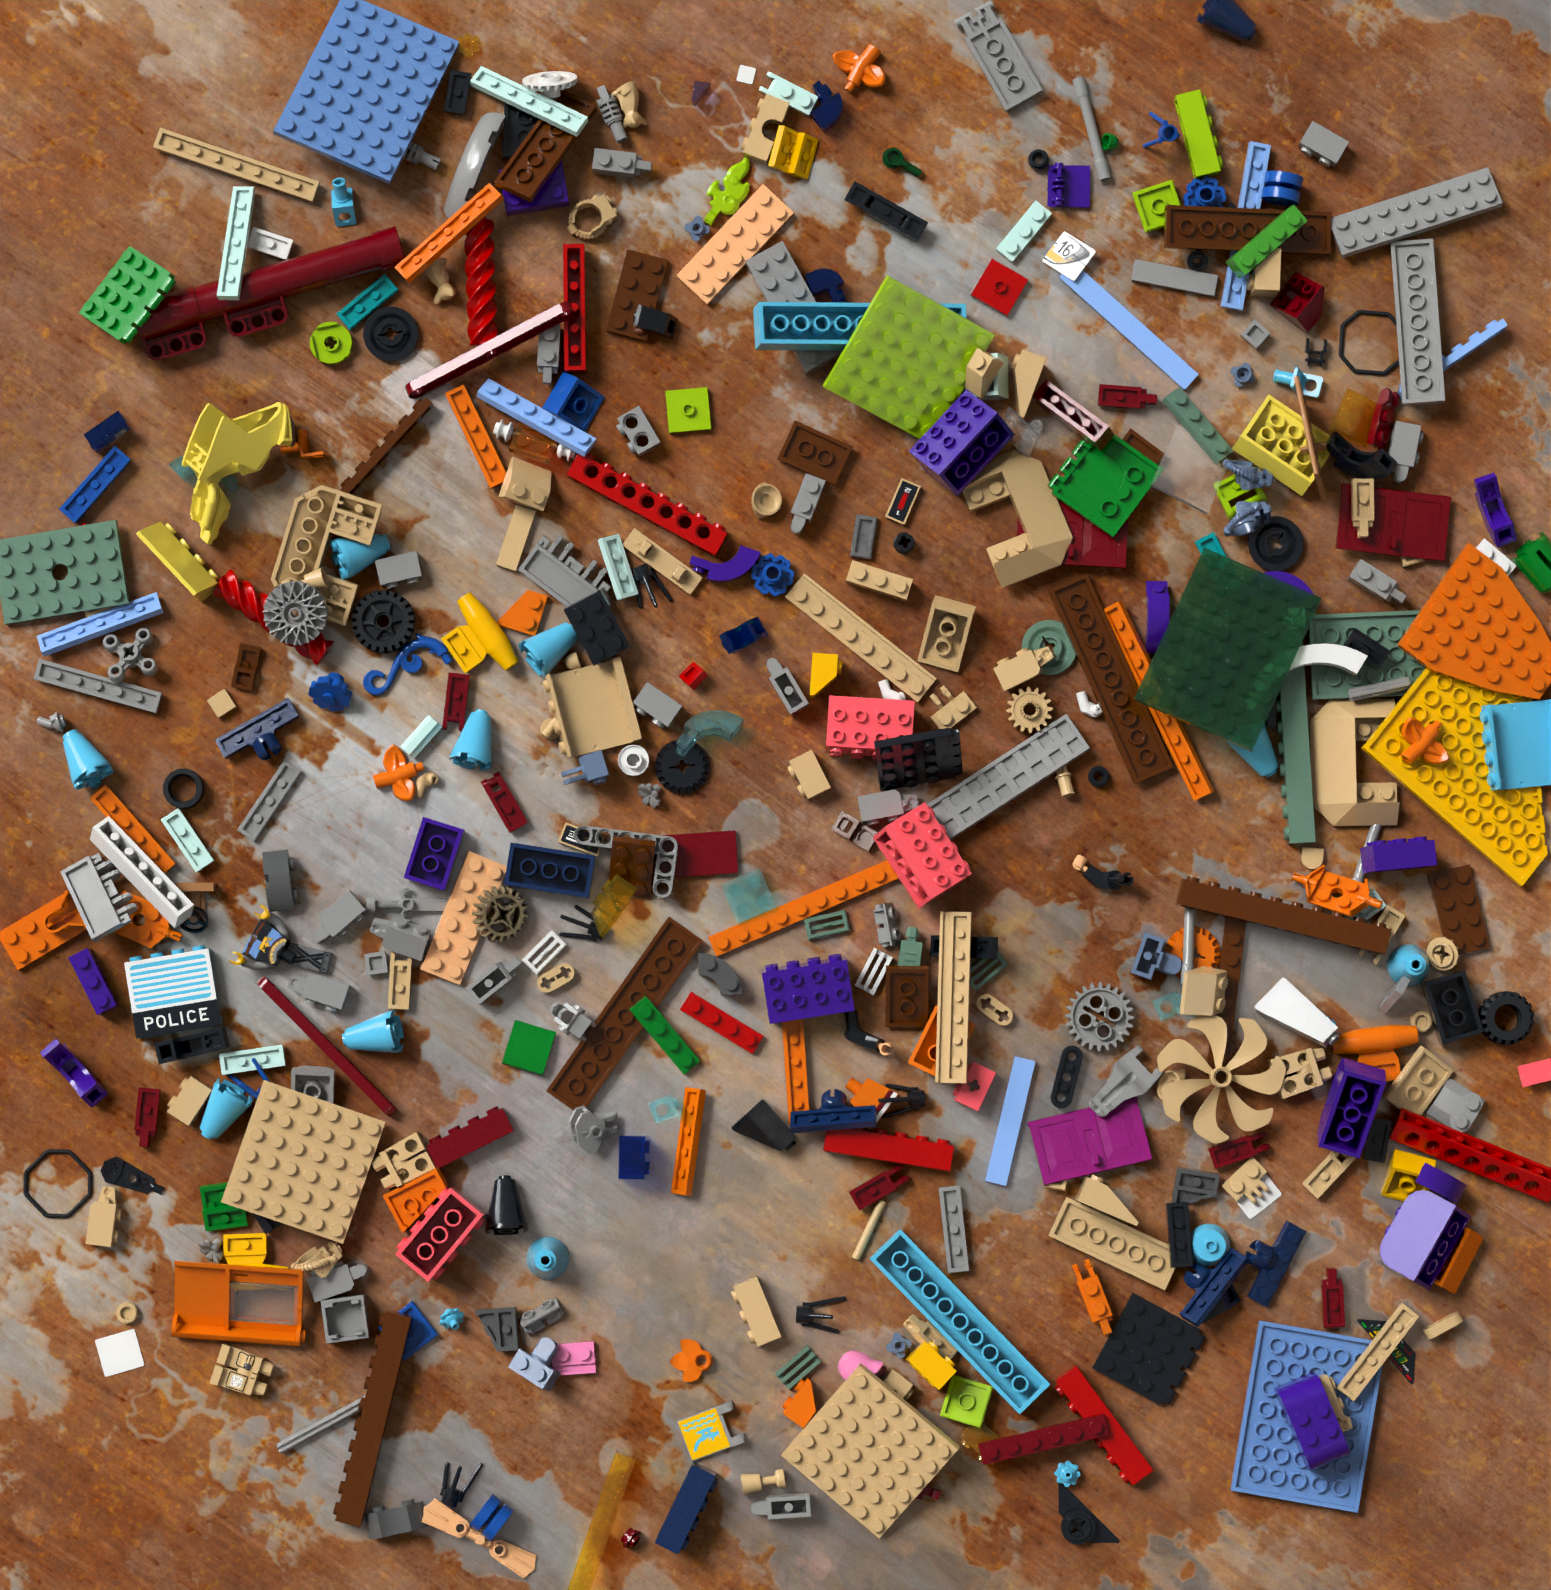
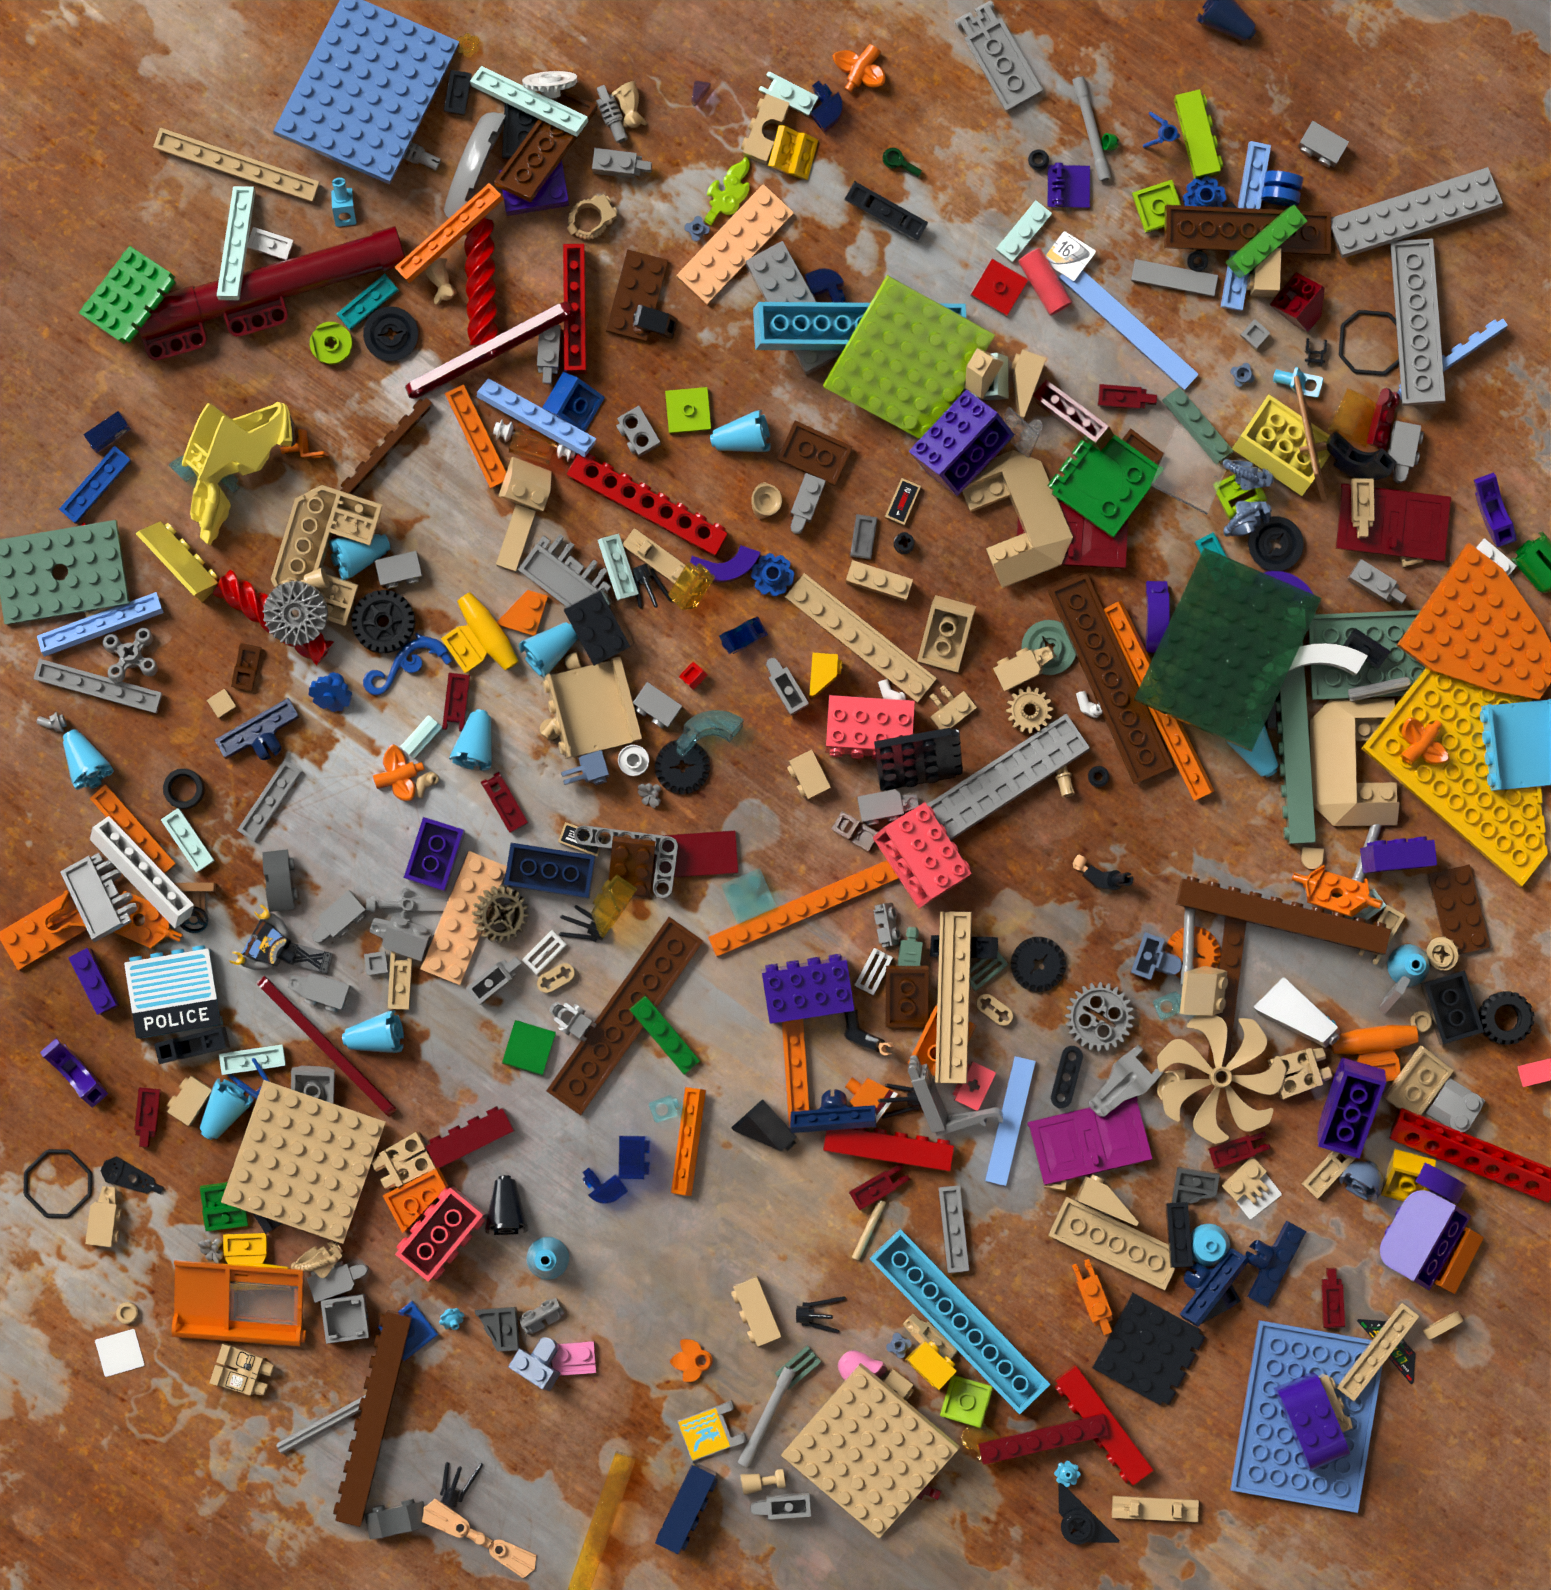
(491, 1517): blue wheel -> none
(589, 1128): light grey hinge -> none
(606, 1192): none -> clear blue brick
(630, 1538): dark red plate -> none
(691, 586): none -> clear yellow hinge
(719, 972): dark grey brick -> none
(721, 1022): red plate -> none
(743, 434): none -> medium azure cone
(746, 74): white sticker -> none
(781, 1386): none -> light grey piece
(802, 1405): orange slope -> none
(827, 933): sand green tile -> none
(933, 1106): none -> light grey hinge
(1023, 964): none -> black gear
(1043, 277): none -> coral piece
(1155, 1508): none -> tan hinge
(1363, 1179): none -> sand blue cylinder
(1377, 1140): black plate -> none

